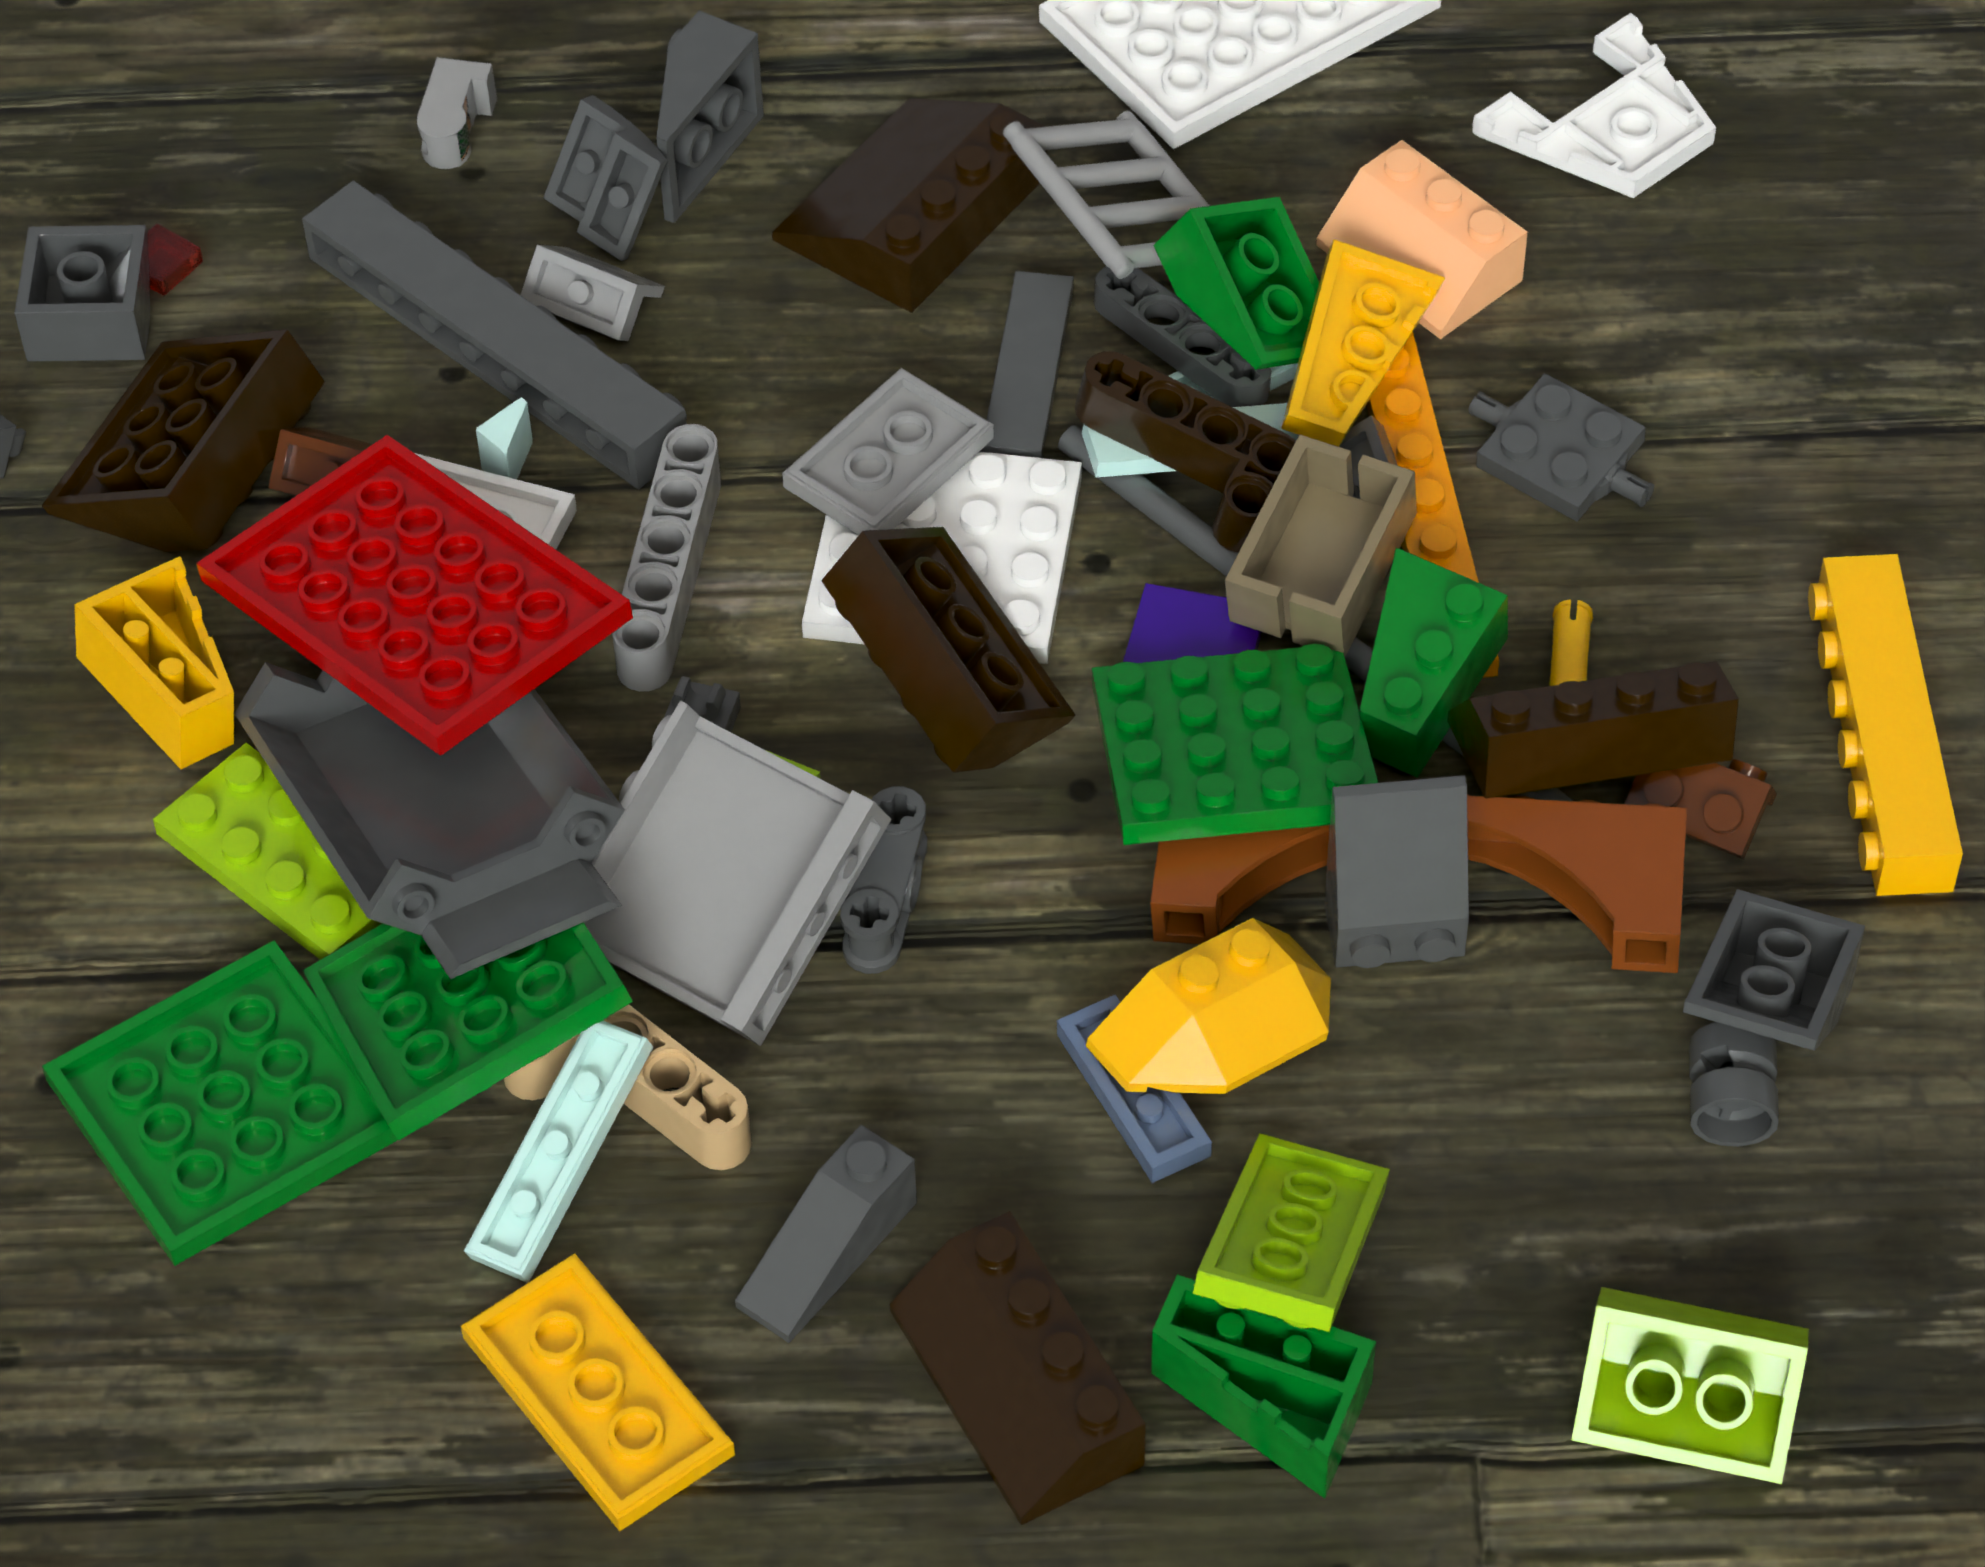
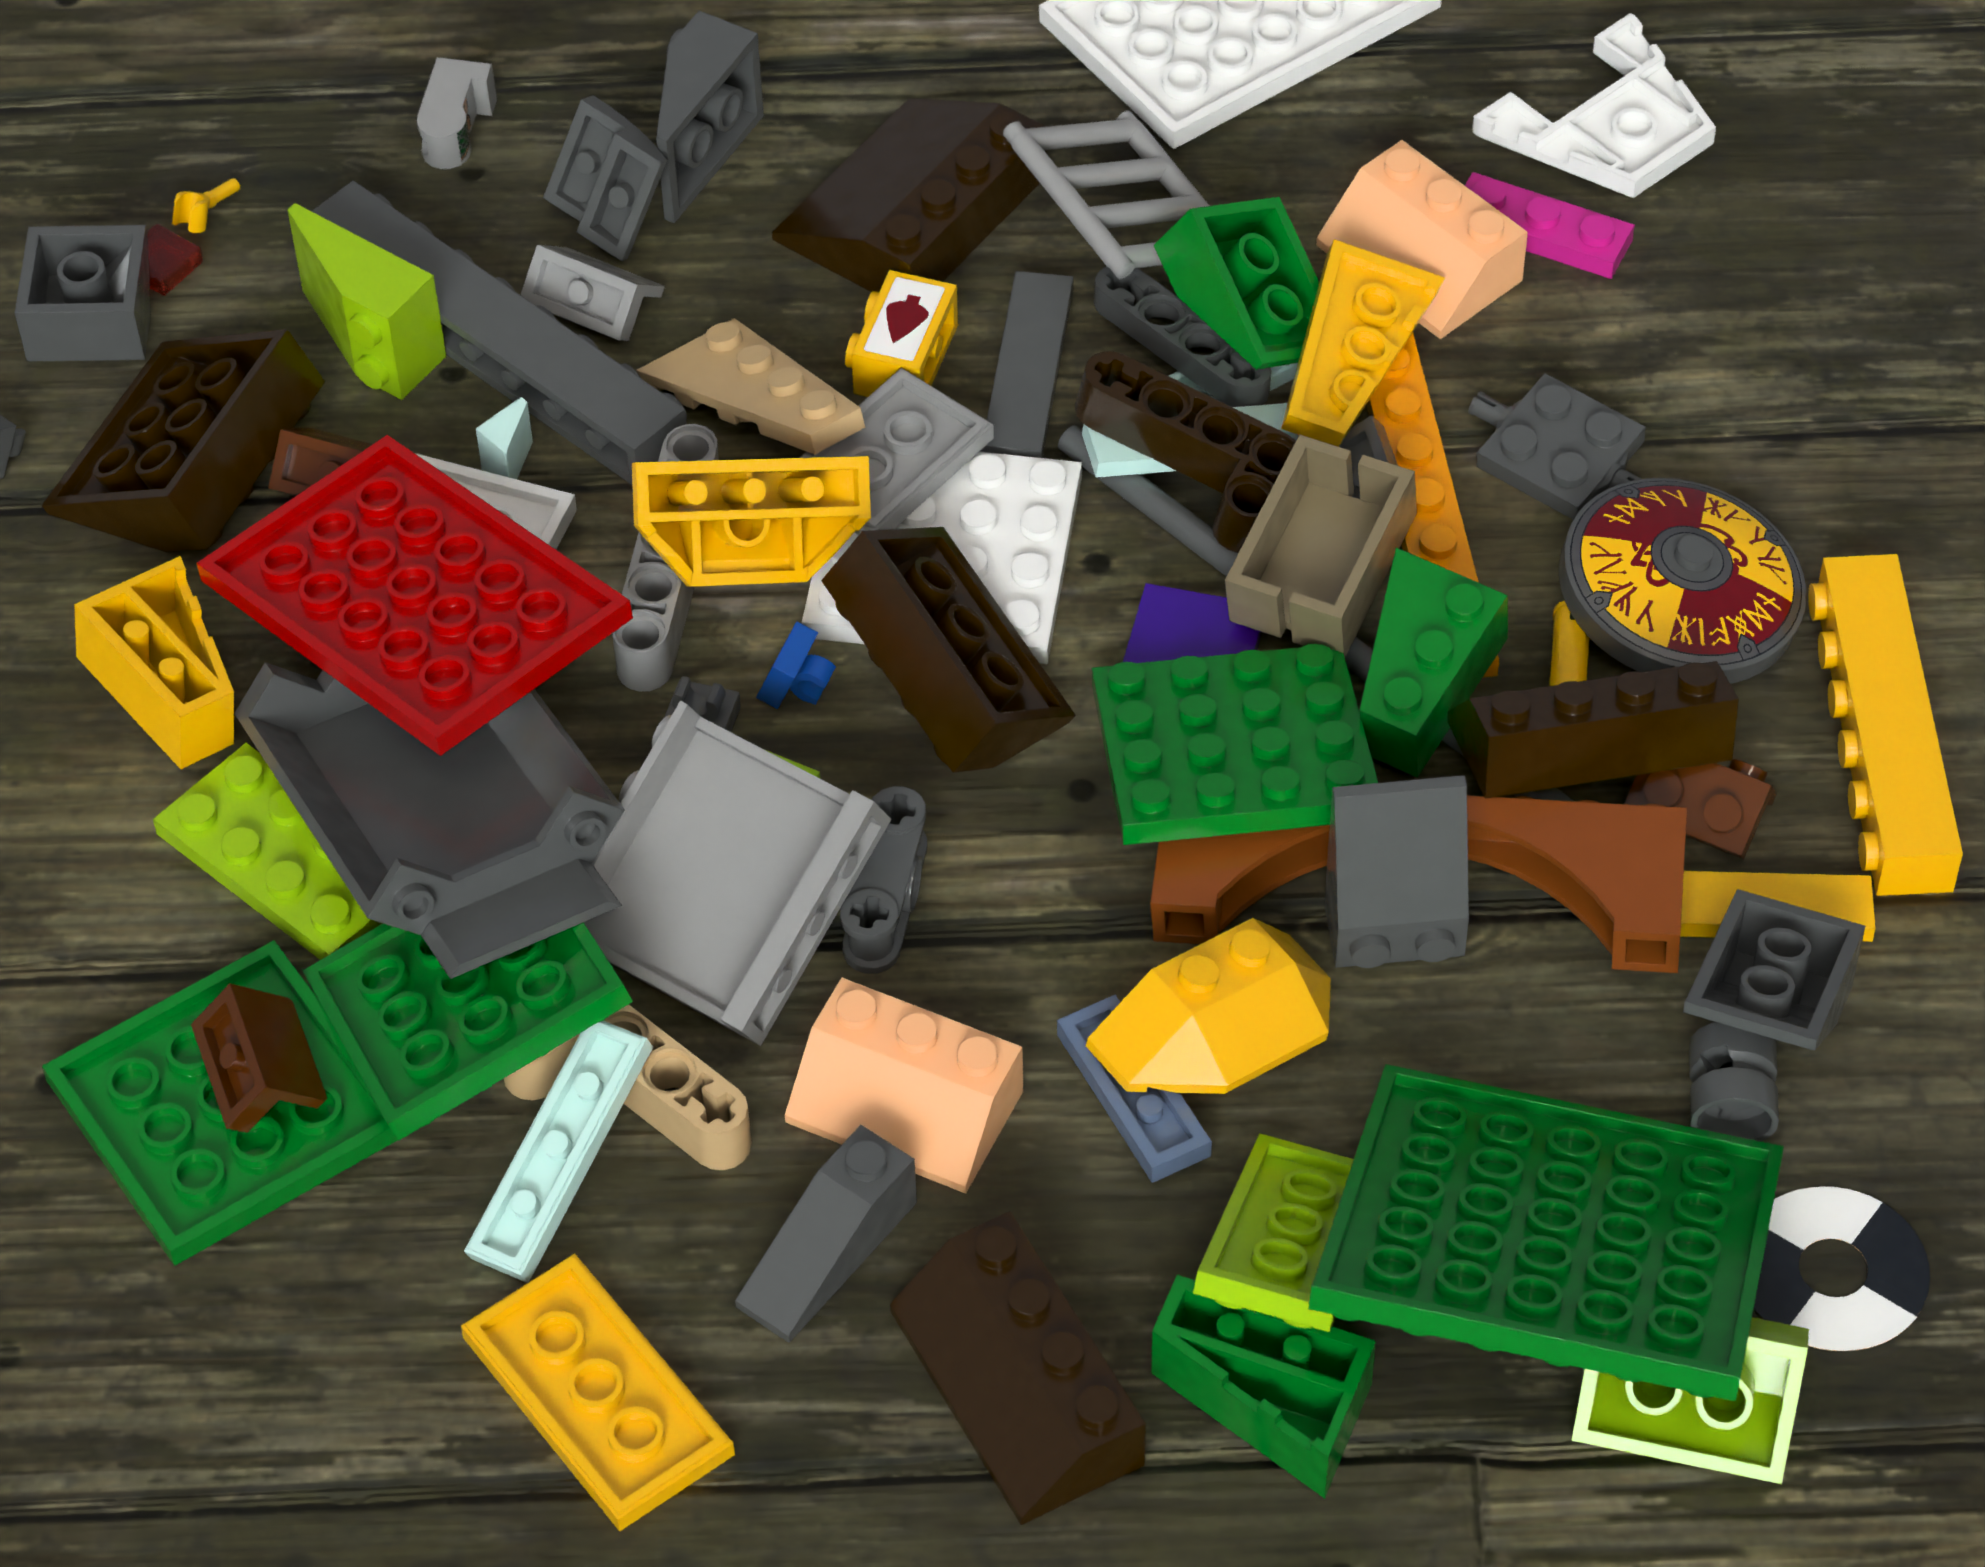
(194, 207): none -> yellow hand
(255, 1055): none -> reddish brown panel
(370, 302): none -> lime slope
(750, 515): none -> yellow wedge
(755, 384): none -> tan wing
(796, 670): none -> blue tile
(904, 328): none -> brick
(907, 1078): none -> light nougat slope
(1552, 1232): none -> green plate
(1559, 228): none -> dark pink plate
(1681, 578): none -> dish
(1710, 894): none -> yellow tile
(1894, 1257): none -> sticker

